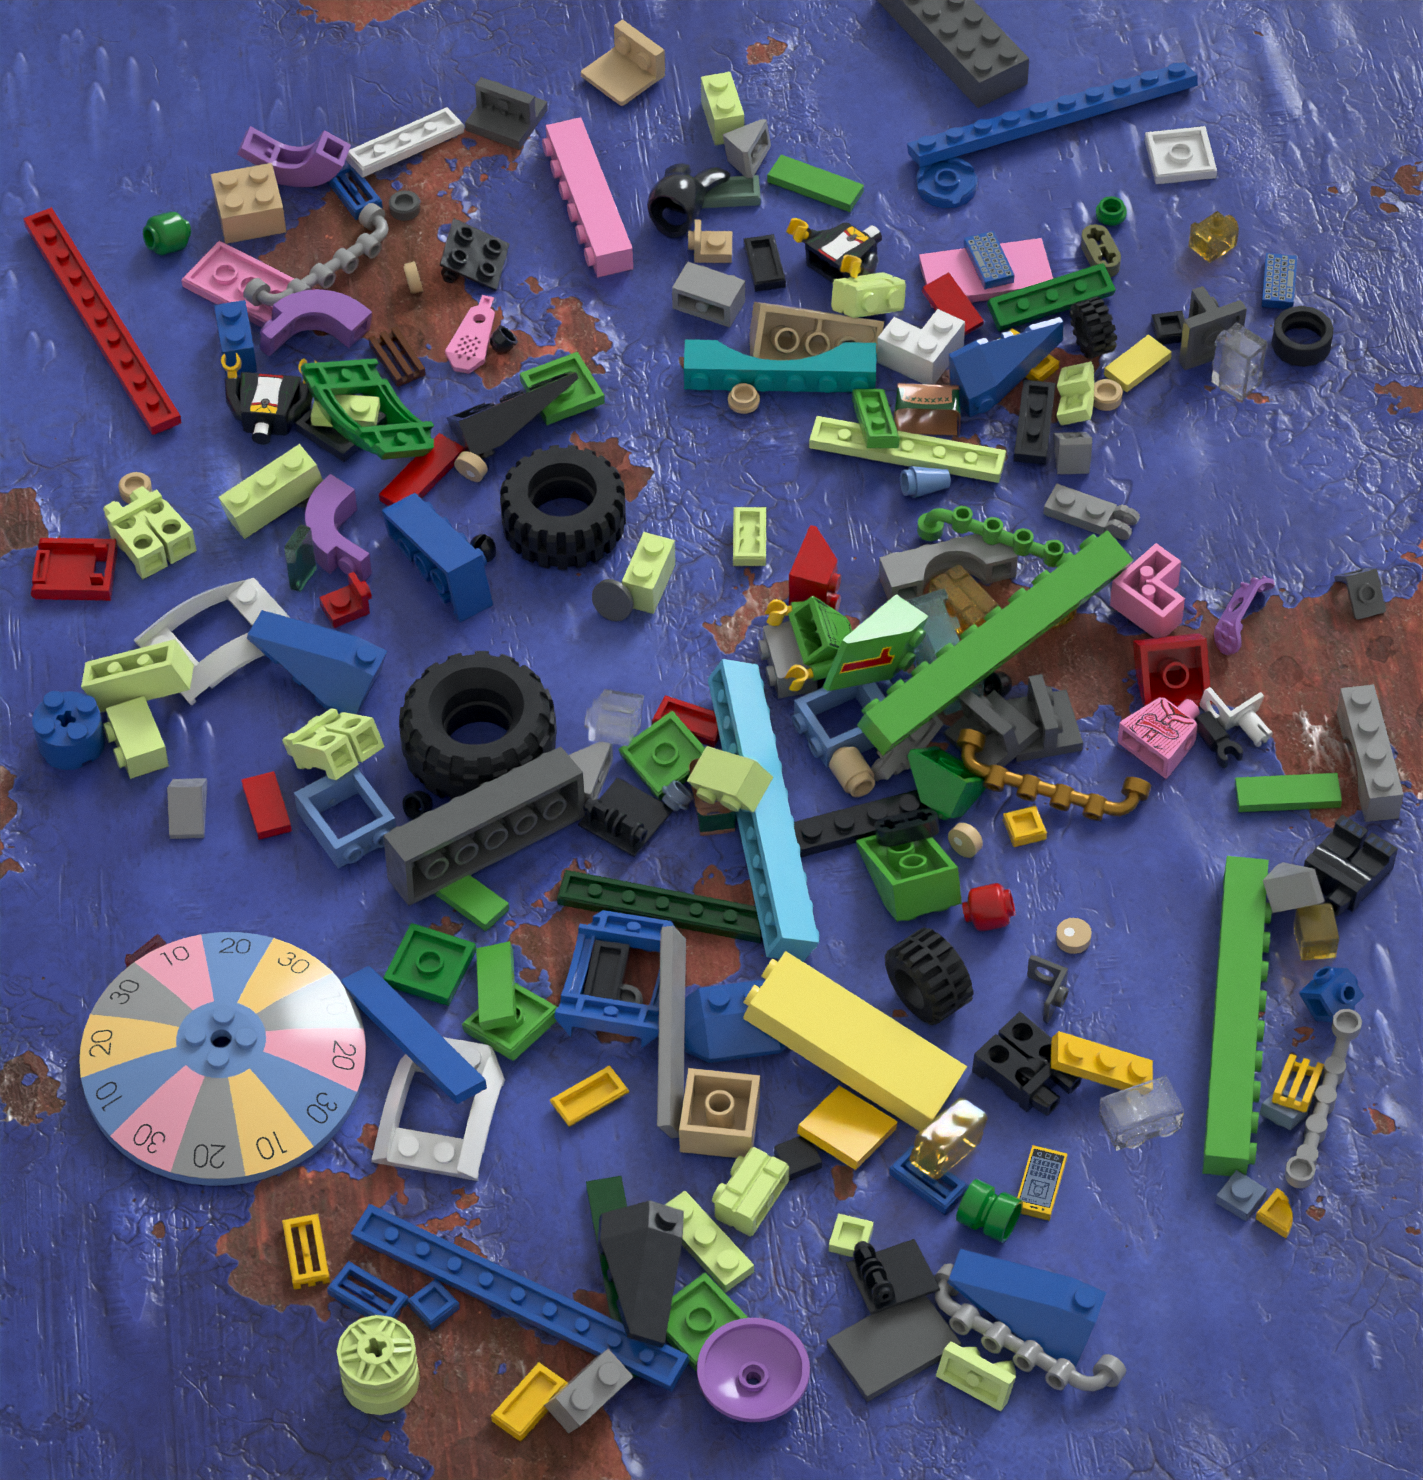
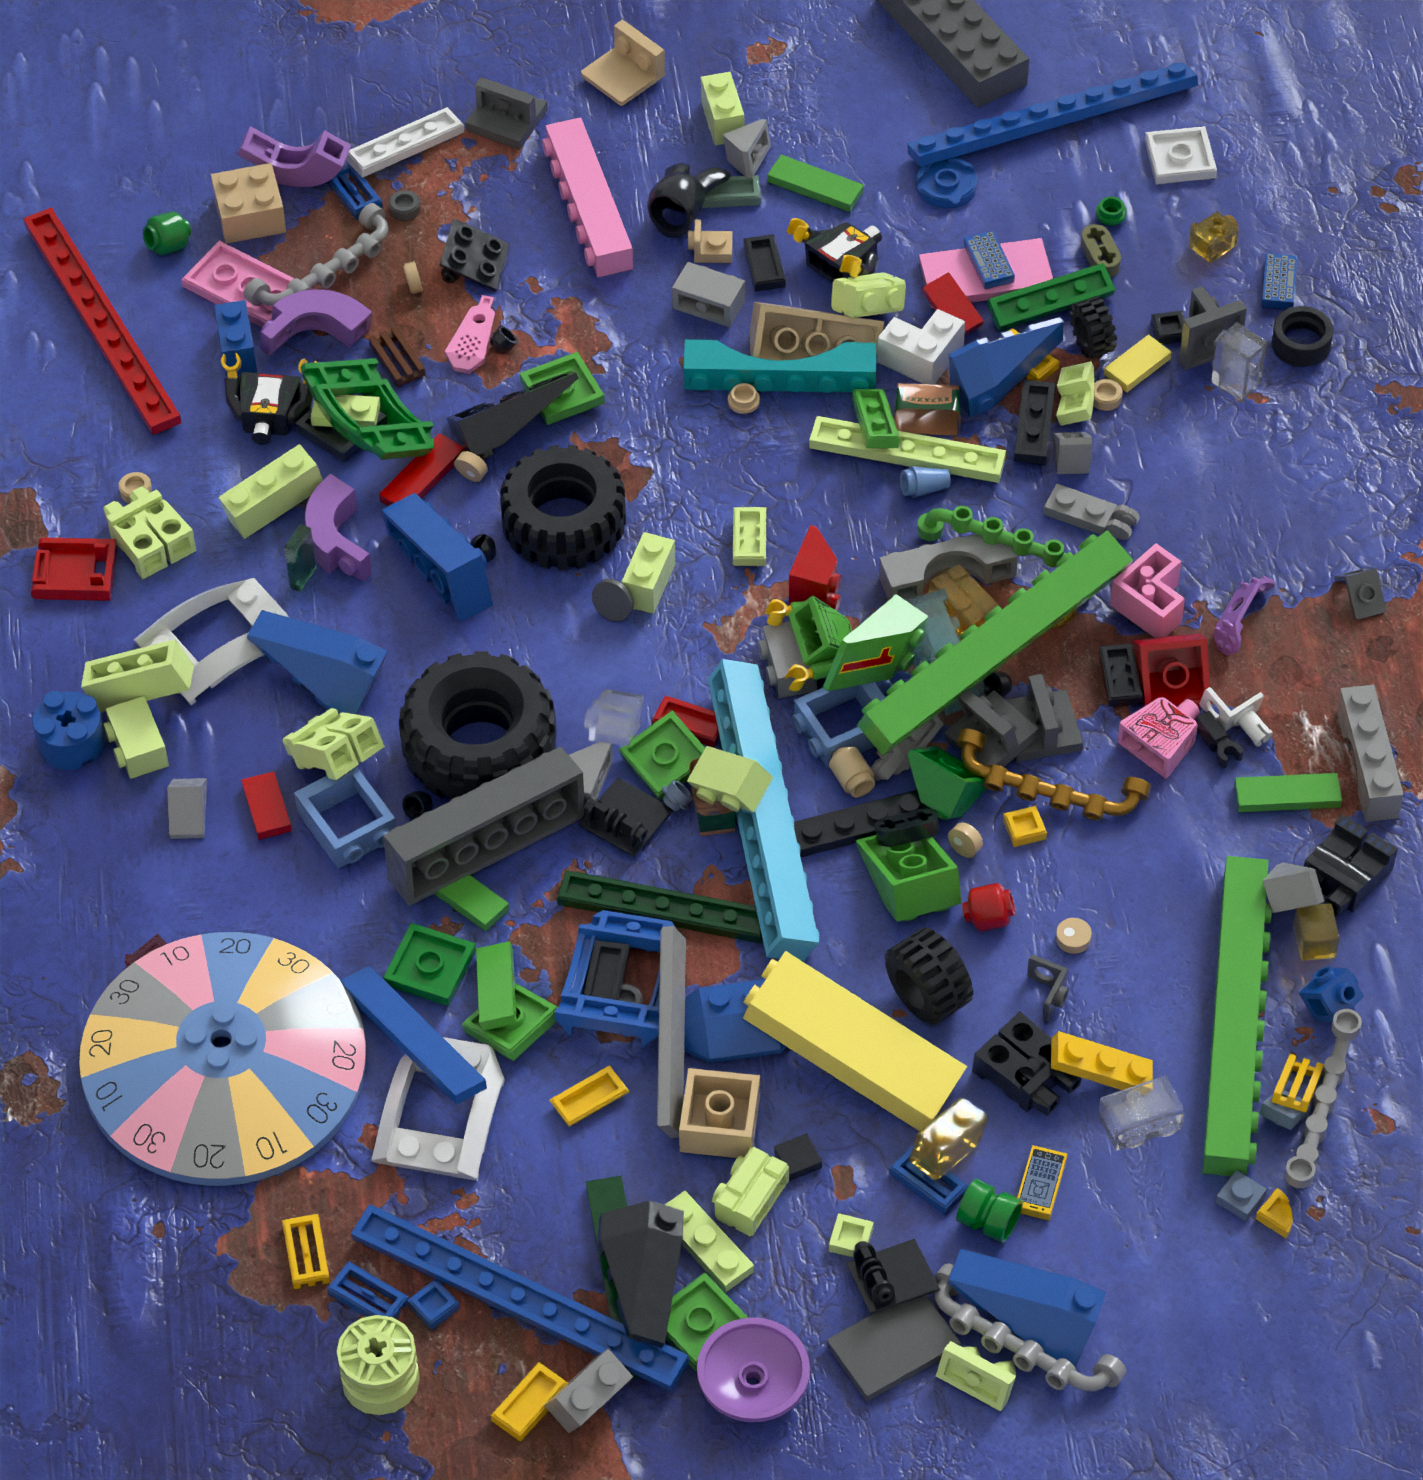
(347, 602): red bracket -> none
(847, 1127): yellow tile -> none
(1120, 675): none -> black plate

